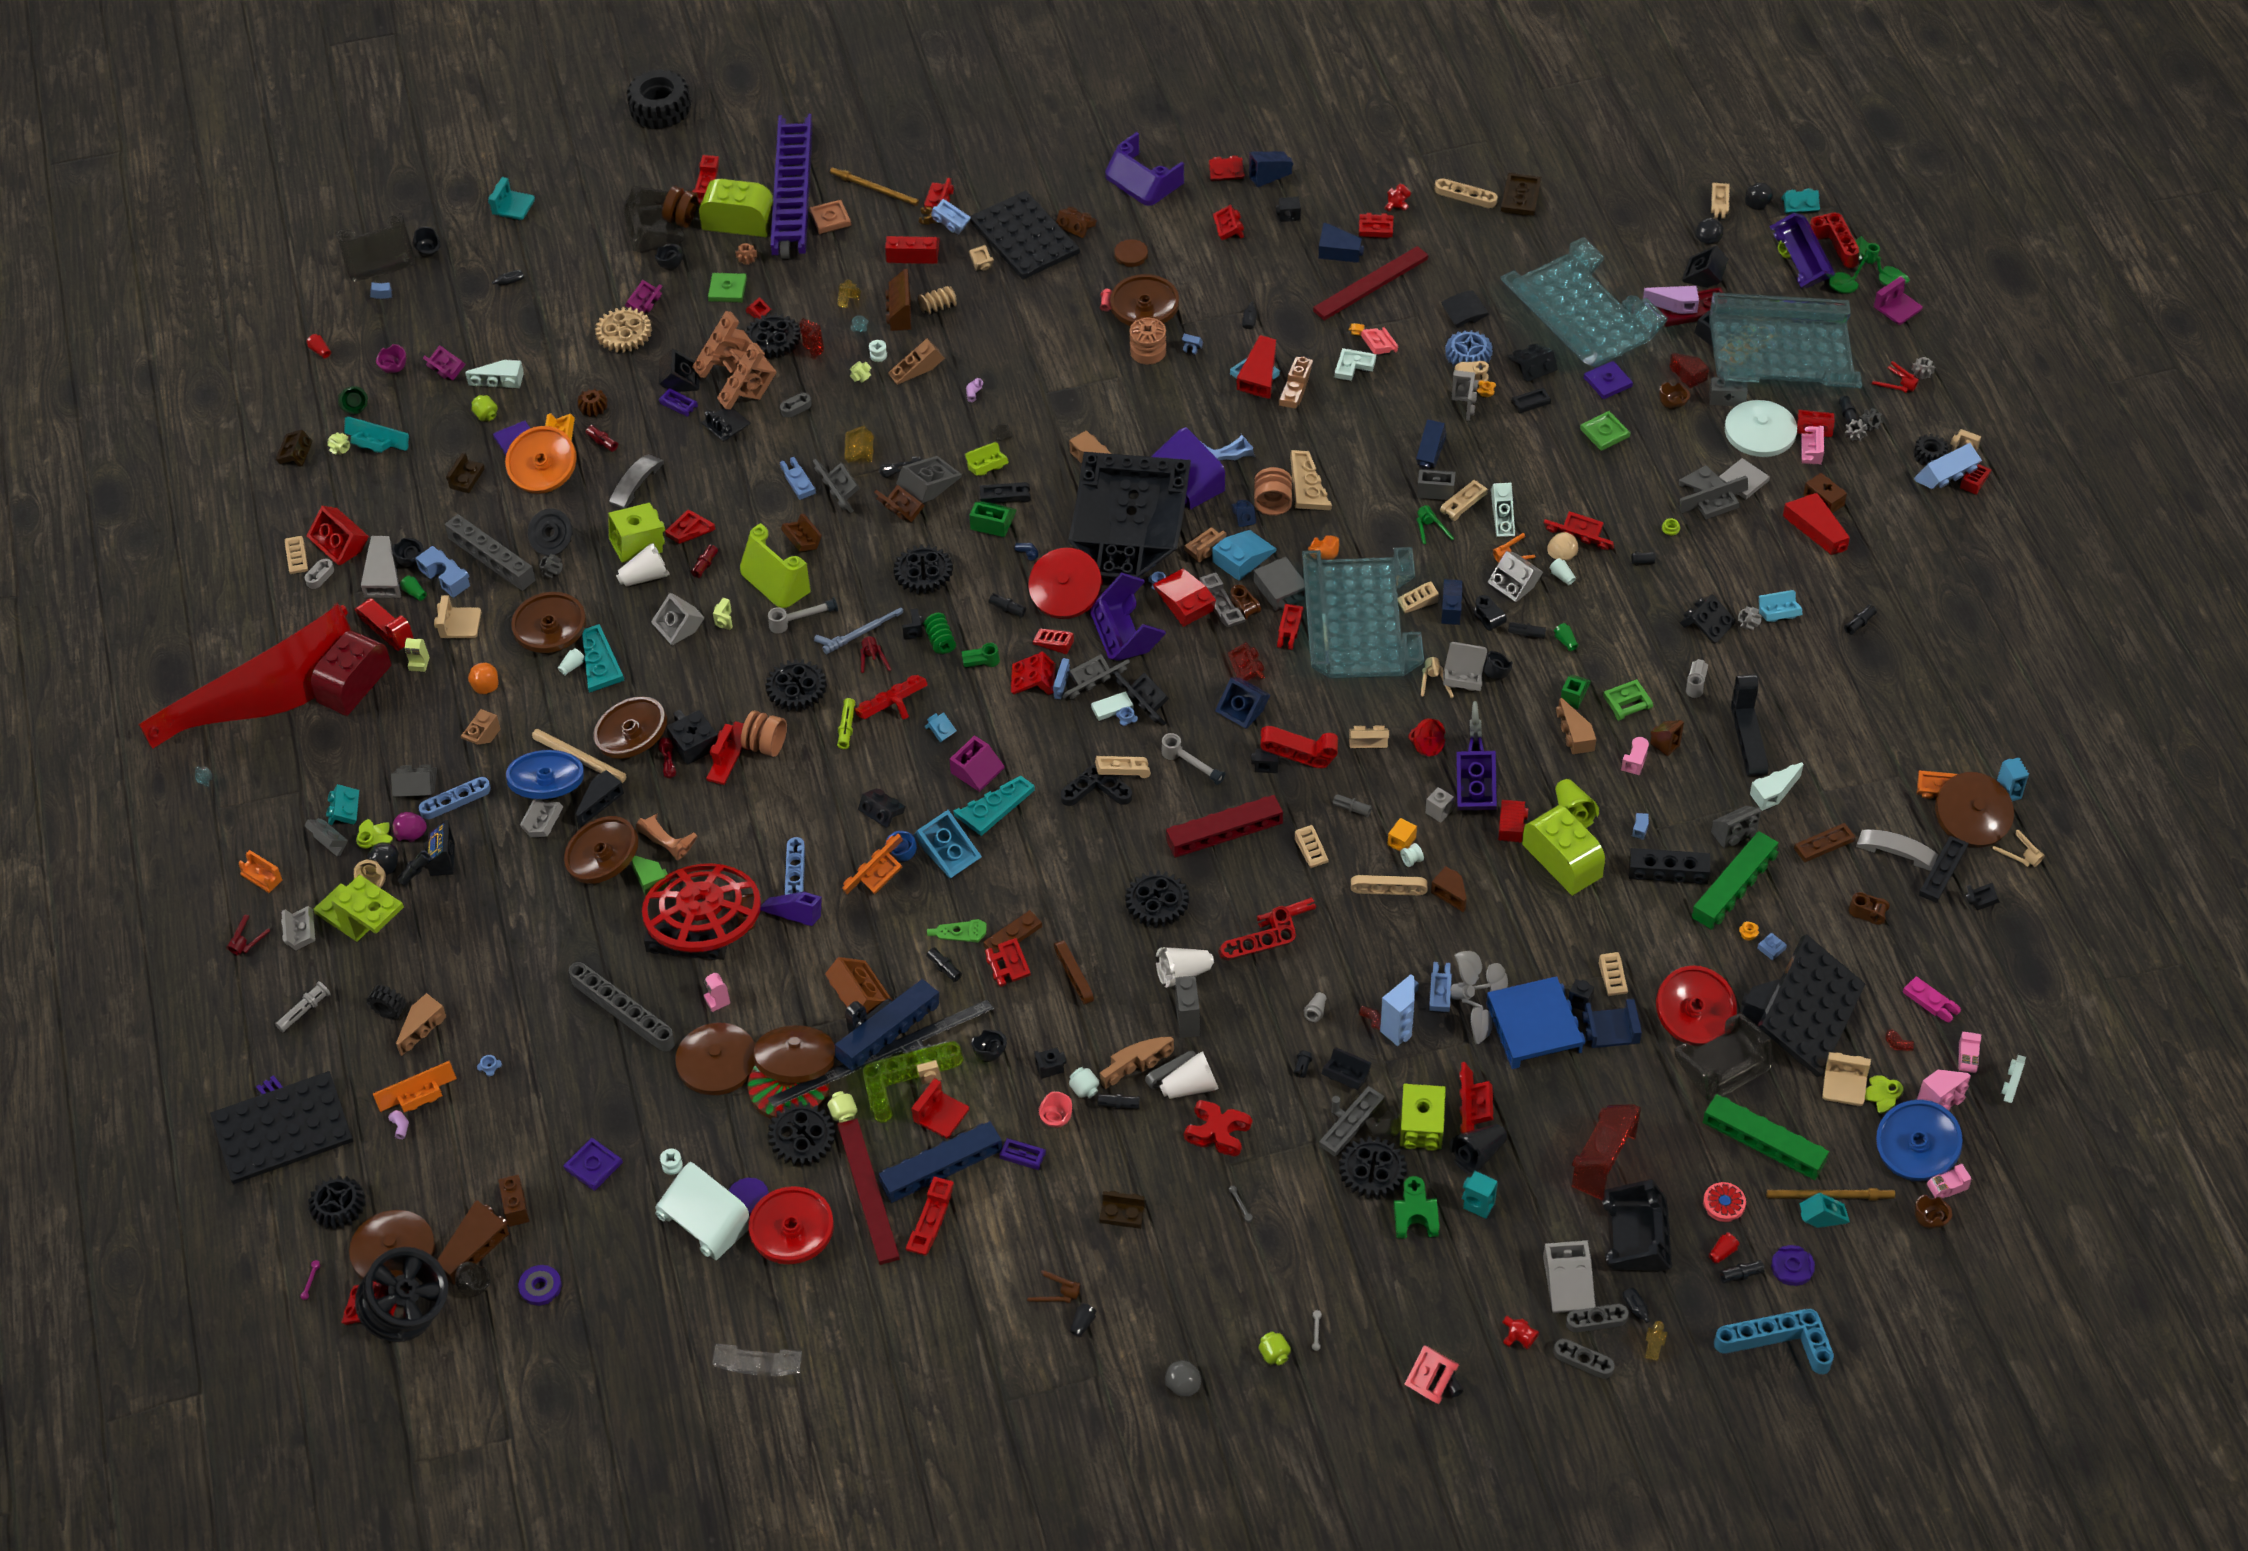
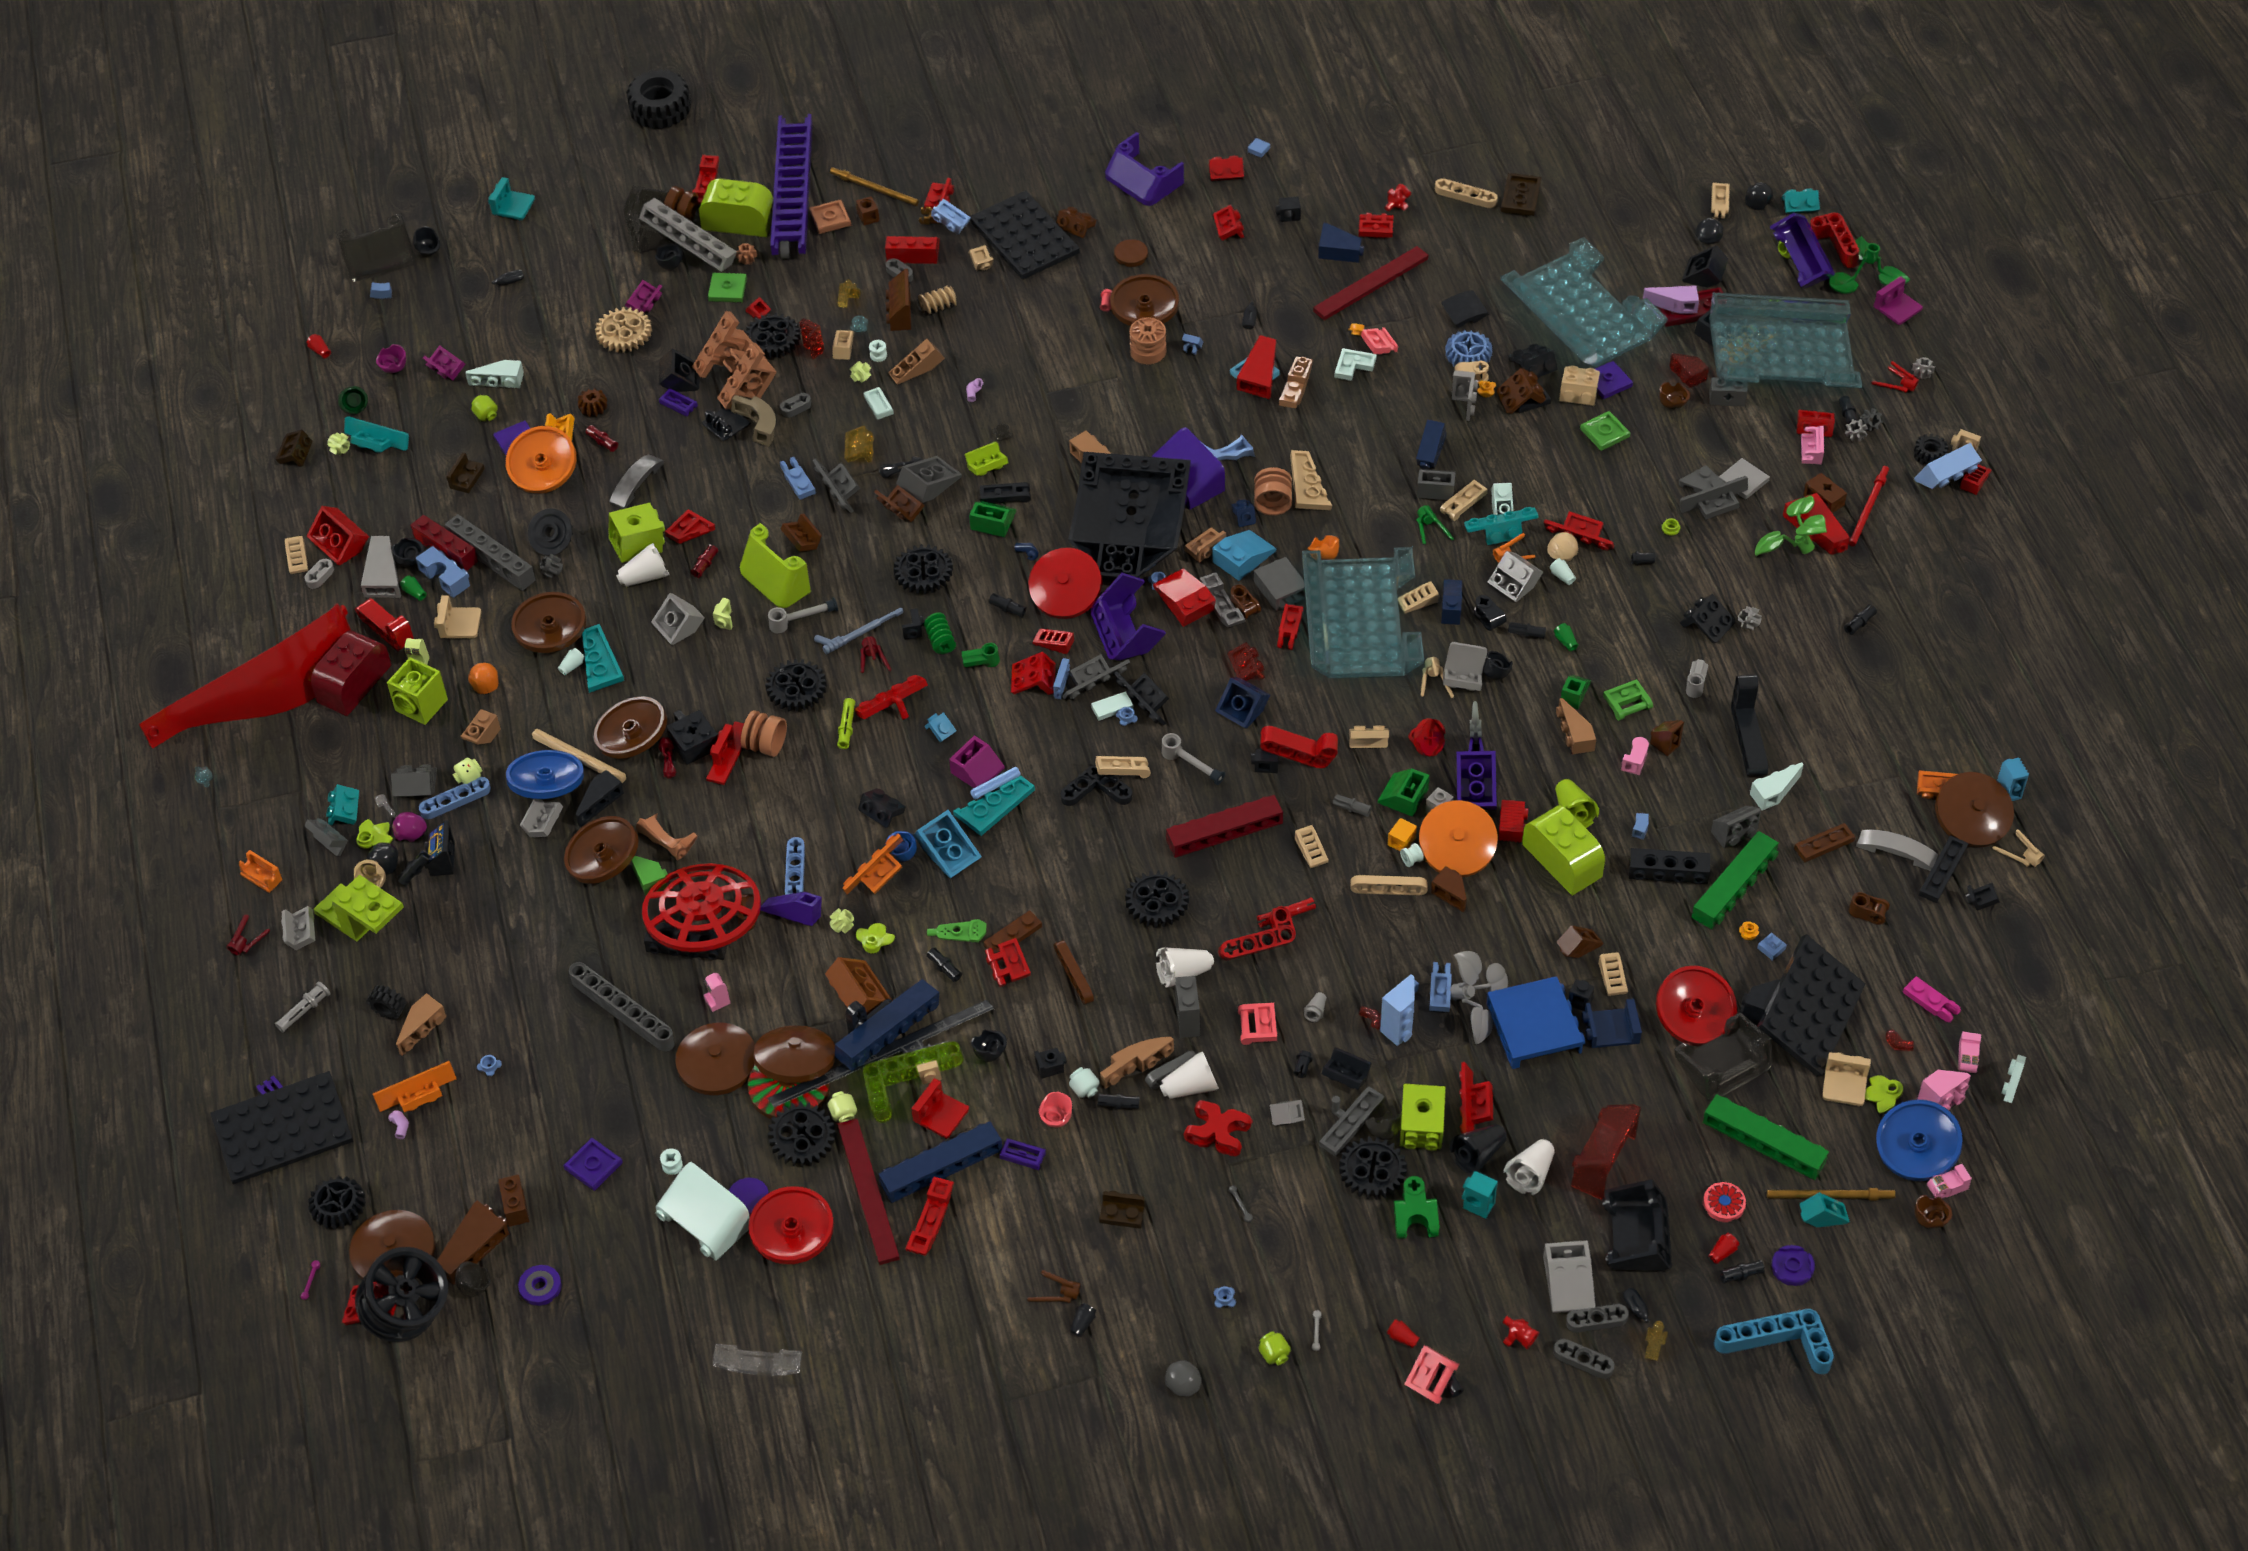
(382, 801): none -> clear hand
(417, 690): none -> lime brick
(453, 547): none -> dark red brick
(467, 771): none -> yellowish green head
(687, 234): none -> light grey brick
(760, 413): none -> dark tan arch
(841, 920): none -> yellowish green gear
(843, 344): none -> tan slope
(867, 210): none -> reddish brown brick
(874, 937): none -> lime plate
(878, 403): none -> light aqua tile
(893, 271): none -> dark grey beam
(995, 782): none -> light blue axle
(1224, 1292): none -> medium blue plate
(1258, 147): none -> medium blue tile
(1264, 1023): none -> coral plate
(1268, 167): dark blue slope -> none
(1287, 1112): none -> light grey panel
(1402, 1333): none -> red cone
(1405, 791): none -> green slope
(1458, 837): none -> orange dish
(1502, 526): none -> teal bracket
(1519, 389): none -> reddish brown bracket
(1530, 1167): none -> white cone
(1578, 941): none -> reddish brown slope
(1579, 385): none -> tan bracket
(1760, 428): light aqua dish -> none
(1779, 606): medium azure bracket -> none
(1812, 525): none -> bright green plant
(1879, 482): none -> red bar

